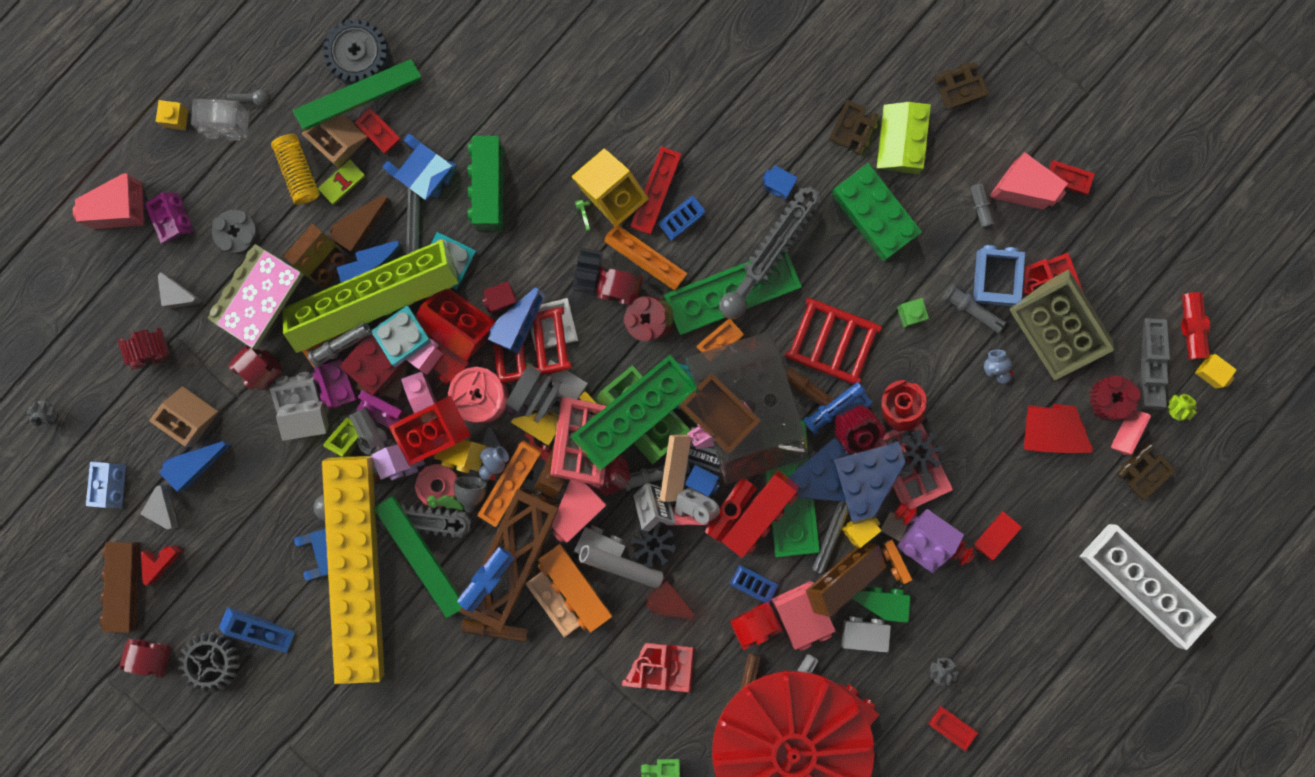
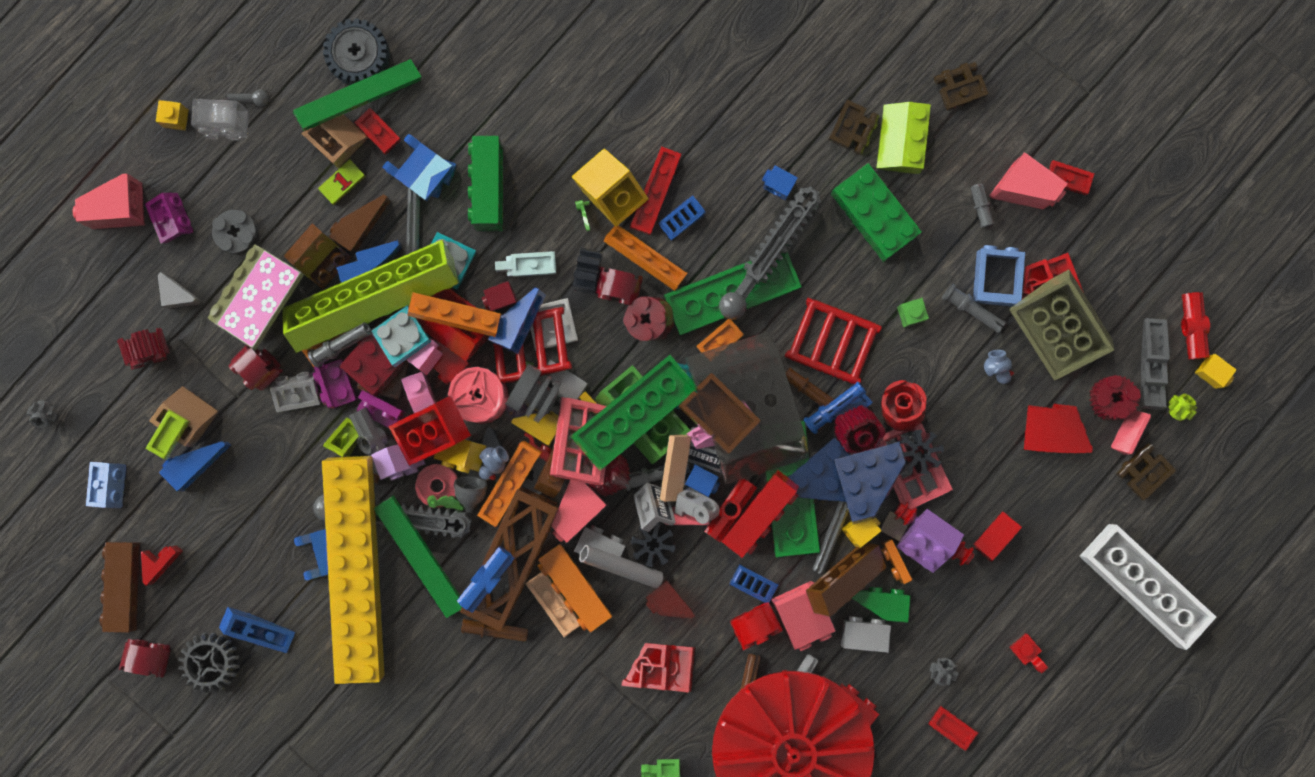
(160, 508): light grey slope -> none
(167, 434): none -> lime tile
(292, 155): yellow piece -> none
(302, 420): light grey brick -> none
(453, 314): none -> orange plate
(528, 264): none -> light aqua hinge
(1027, 651): none -> red plate

